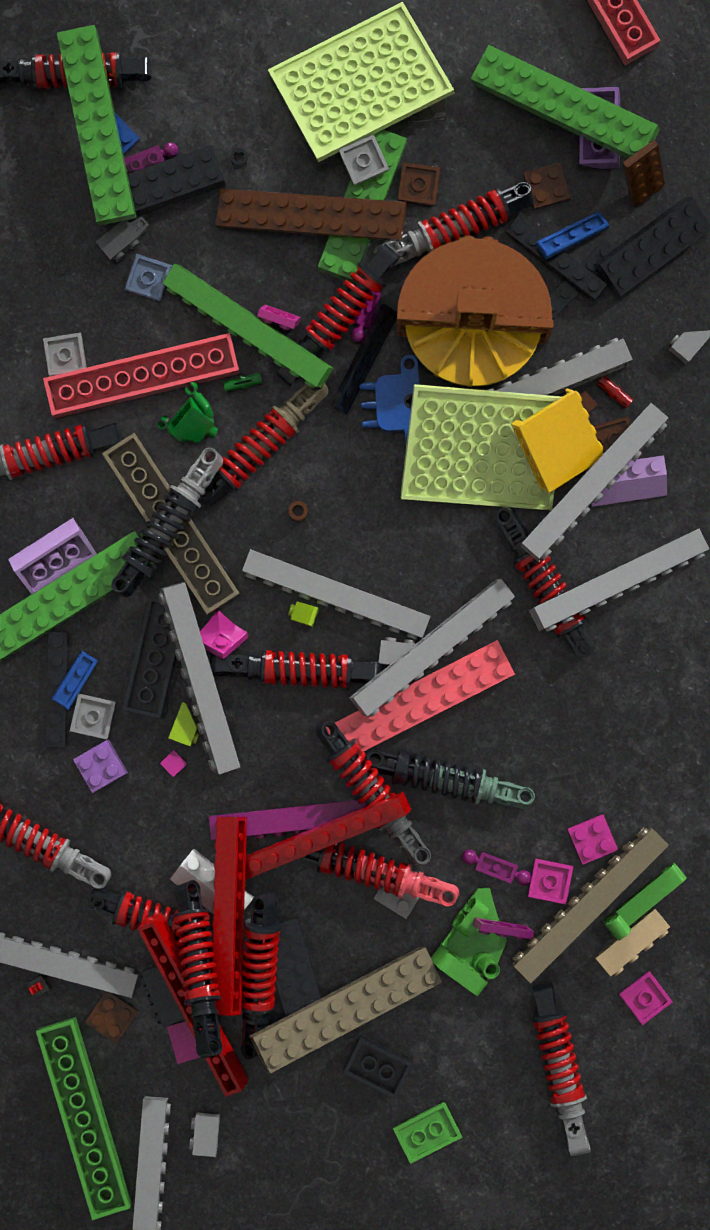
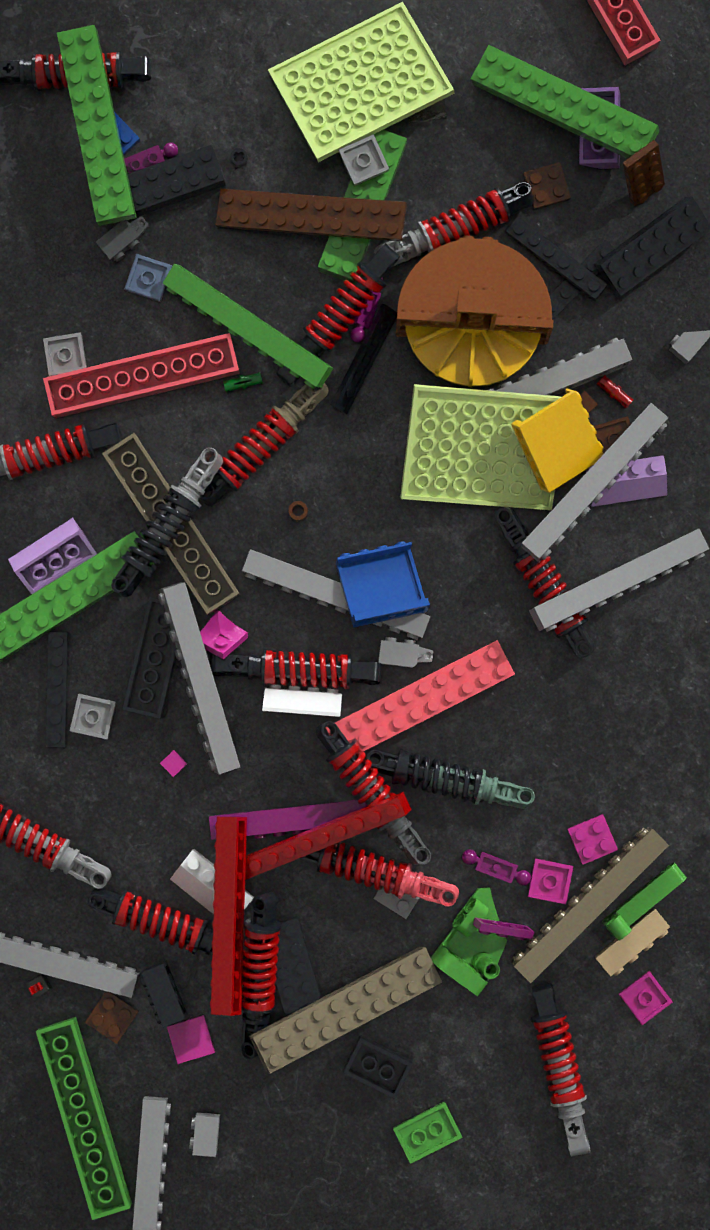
(74, 680): blue tile -> none
(100, 766): medium lavender brick -> none
(165, 952): red brick -> none
(185, 727): lime slope -> none
(192, 420): green torso -> none
(197, 972): piece -> none
(286, 320): dark pink plate -> none
(302, 702): none -> white slope
(303, 614): lime slope -> none
(381, 584): none -> blue panel
(391, 397): blue piece -> none
(419, 184): reddish brown plate -> none
(432, 647): light grey brick -> none
(572, 235): blue tile -> none

